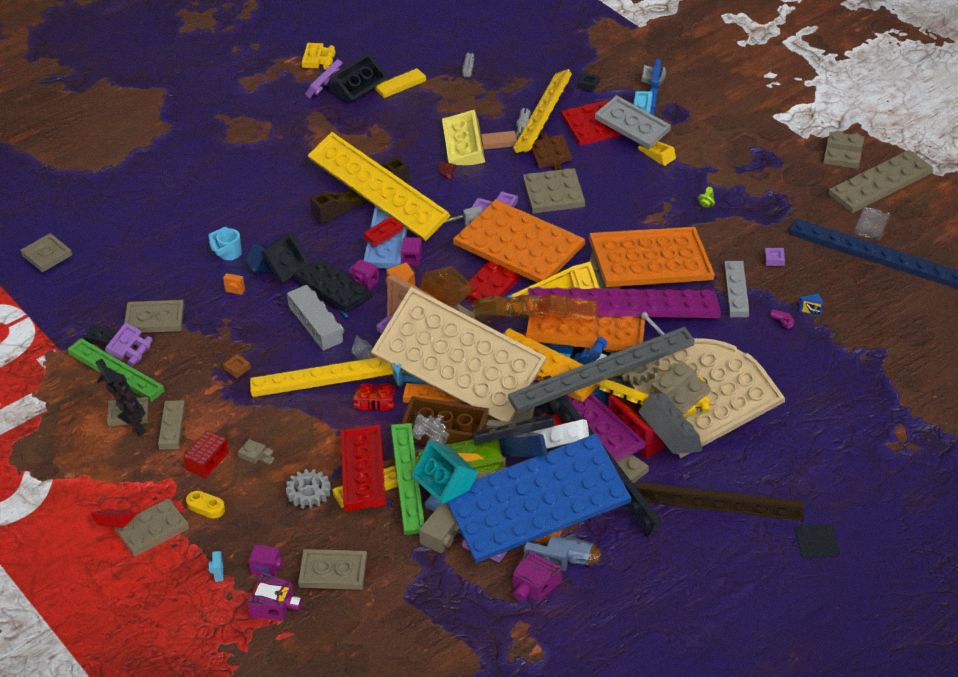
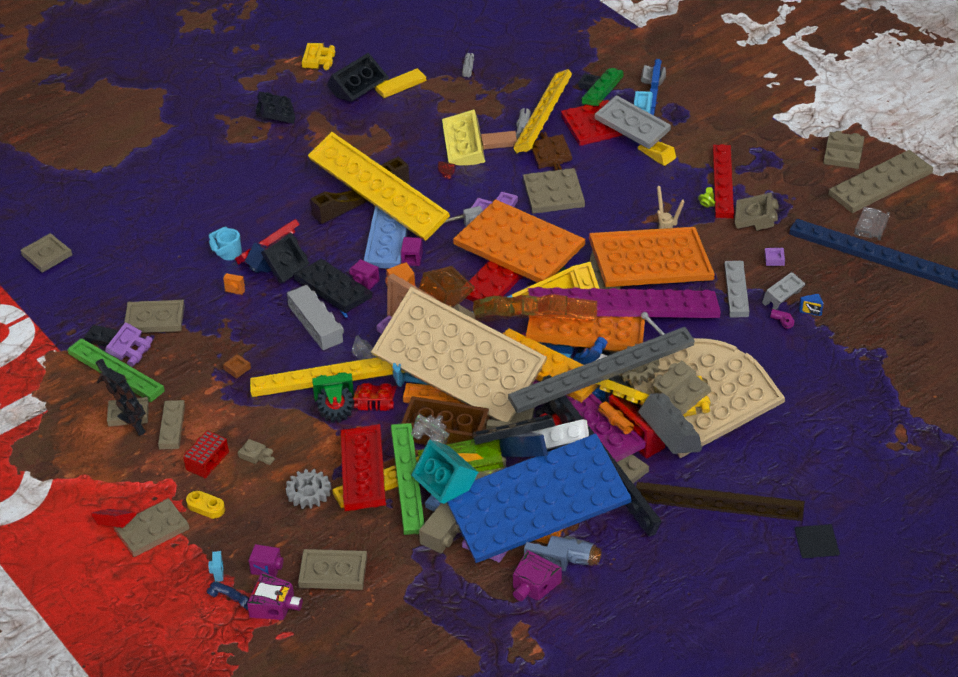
(216, 587): none -> dark blue arm
(275, 107): none -> black plate
(289, 227): none -> red plate
(316, 87): medium lavender plate -> none
(334, 395): none -> plate
(383, 231): red plate -> none
(602, 87): none -> green plate
(615, 417): none -> orange pin
(666, 219): none -> tan plant
(723, 181): none -> red plate
(756, 211): none -> dark tan plate
(783, 290): none -> light grey hinge

